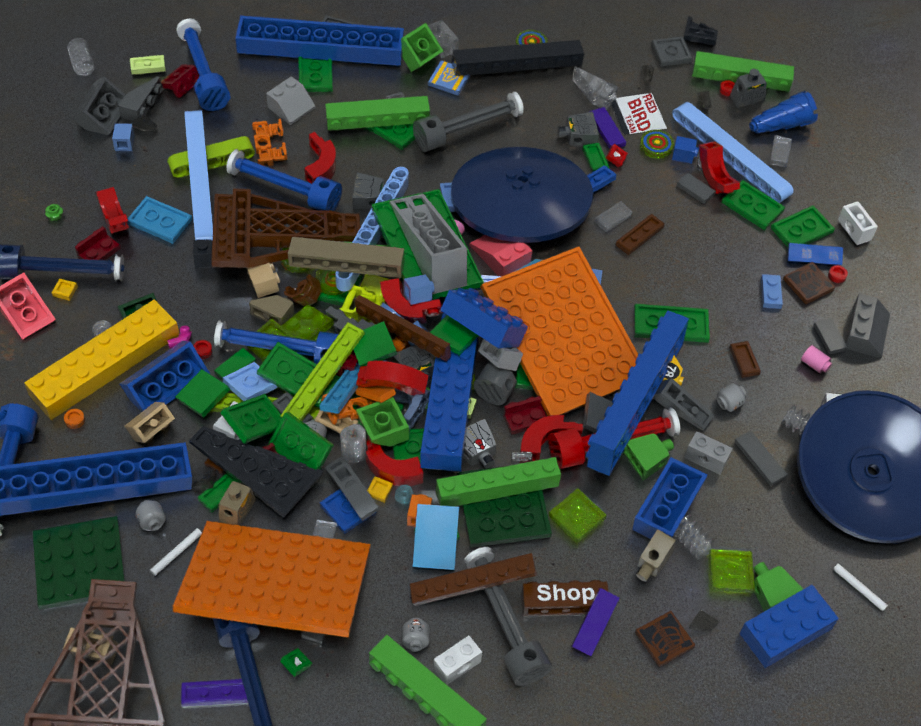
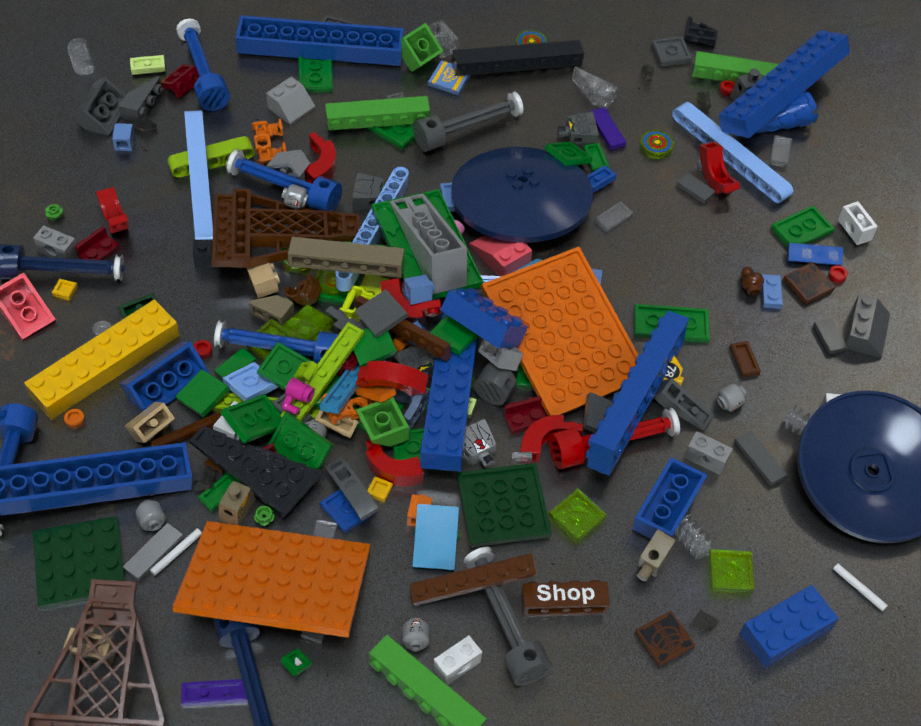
(54, 243): none -> light grey brick
(152, 552): none -> light grey tile
(159, 219): dark azure tile -> none
(184, 335): dark pink arm -> none
(186, 431): none -> reddish brown axle
(264, 510): none -> bright green plate
(289, 162): none -> light grey brick
(295, 197): none -> light grey head
(298, 390): none -> dark pink piece
(305, 371): none -> lime tile
(353, 443): clear piece -> none
(381, 313): none -> dark grey tile
(404, 489): clear light blue plate -> none
(498, 482): bright green brick -> none
(568, 153): none -> green tile
(595, 622): dark purple tile -> none
(616, 155): red tile -> none
(638, 114): sticker -> none
(639, 234): reddish brown tile -> none
(648, 454): bright green torso -> none
(685, 149): blue brick -> none
(751, 281): none -> reddish brown animal
(753, 205): green tile -> none
(773, 585): bright green torso -> none
(784, 84): none -> blue brick
(816, 359): bright pink brick -> none

